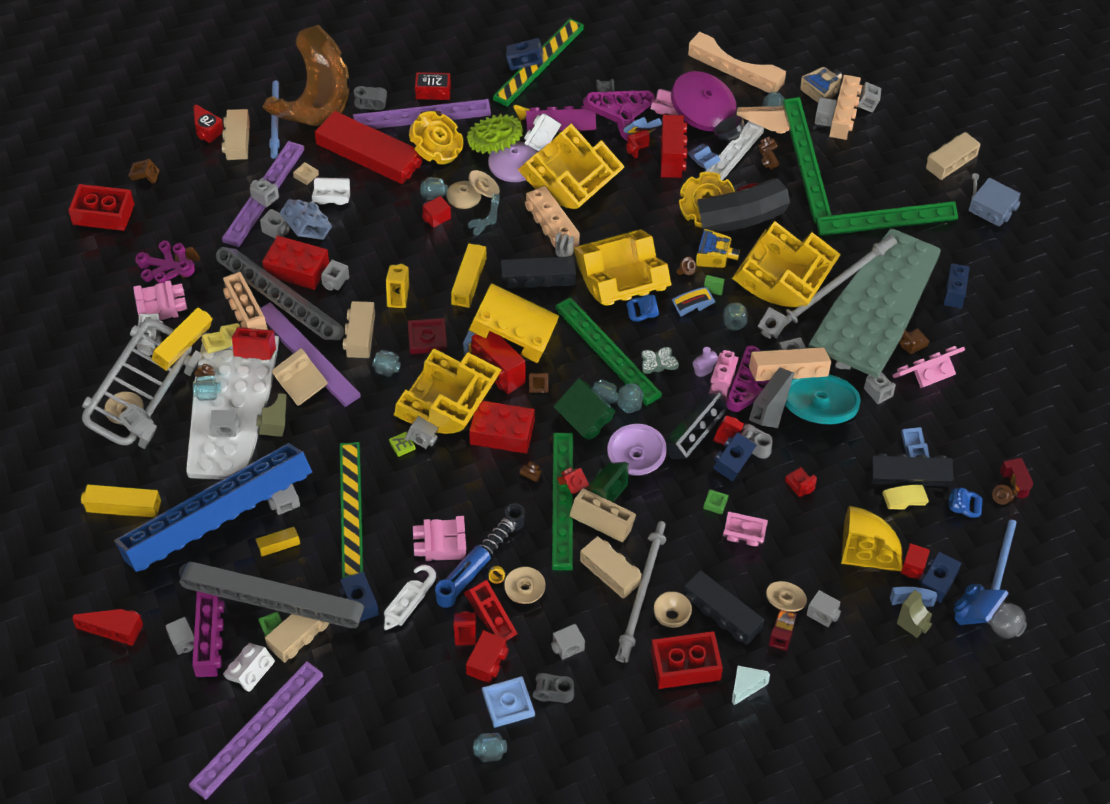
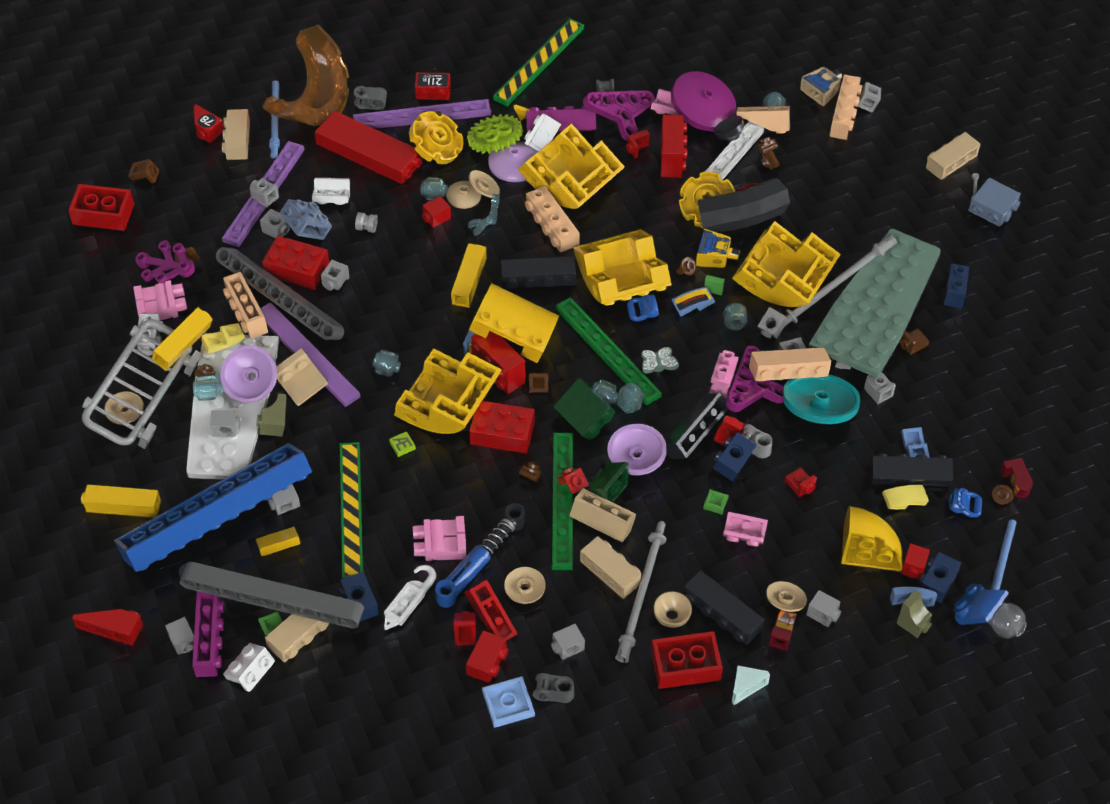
(136, 419): light grey brick -> none
(237, 374): none -> lavender dish
(254, 343): red brick -> none
(255, 730): medium lavender tile -> none
(305, 173): tan tile -> none
(359, 329): tan brick -> none
(366, 222): none -> light grey wheel
(397, 278): yellow torso -> none
(422, 433): light grey brick -> none
(427, 335): dark red tile -> none
(489, 747): clear light blue head -> none
(493, 576): yellow hinge -> none
(524, 54): dark blue brick -> none
(564, 246): light grey arm -> none
(641, 124): medium blue slope -> none
(703, 156): medium blue slope -> none
(704, 363): lavender piece -> none
(761, 76): light nougat arch -> none
(771, 401): dark grey slope -> none
(806, 158): green tile -> none
(825, 111): light grey brick -> none
(886, 218): green tile -> none
(933, 370): bright pink bracket -> none

